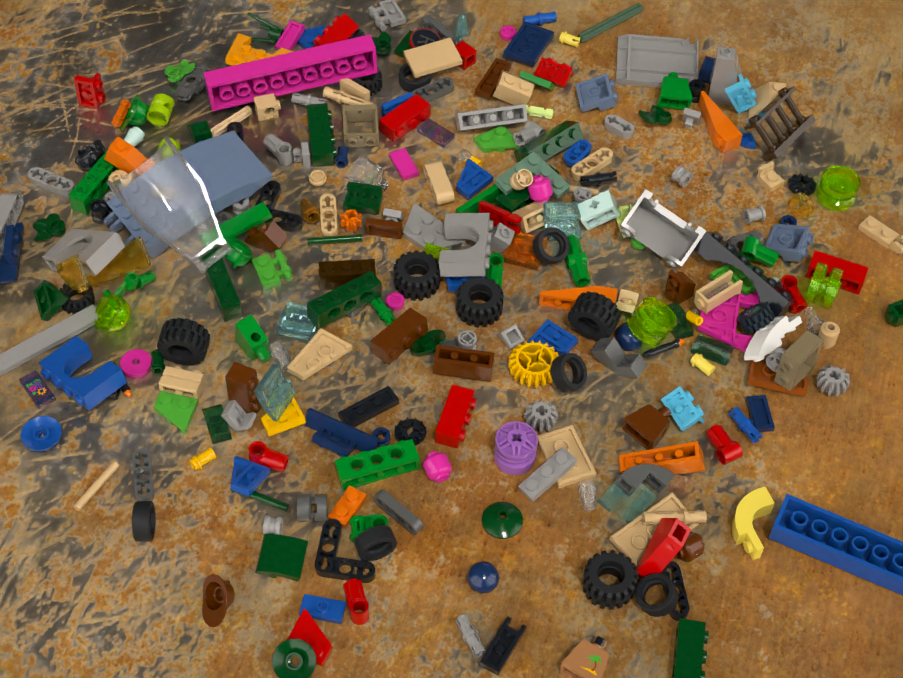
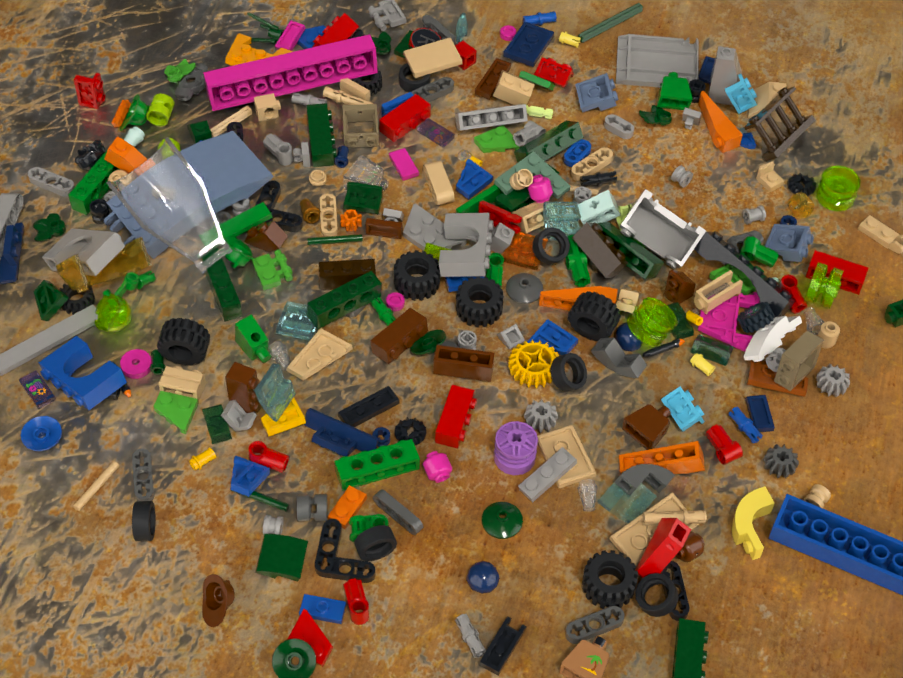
(524, 288): none -> dark grey dish
(598, 616): none -> dark grey beam
(600, 249): none -> dark brown brick
(638, 257): none -> dark green brick
(781, 461): none -> dark grey gear
(818, 495): none -> tan wheel

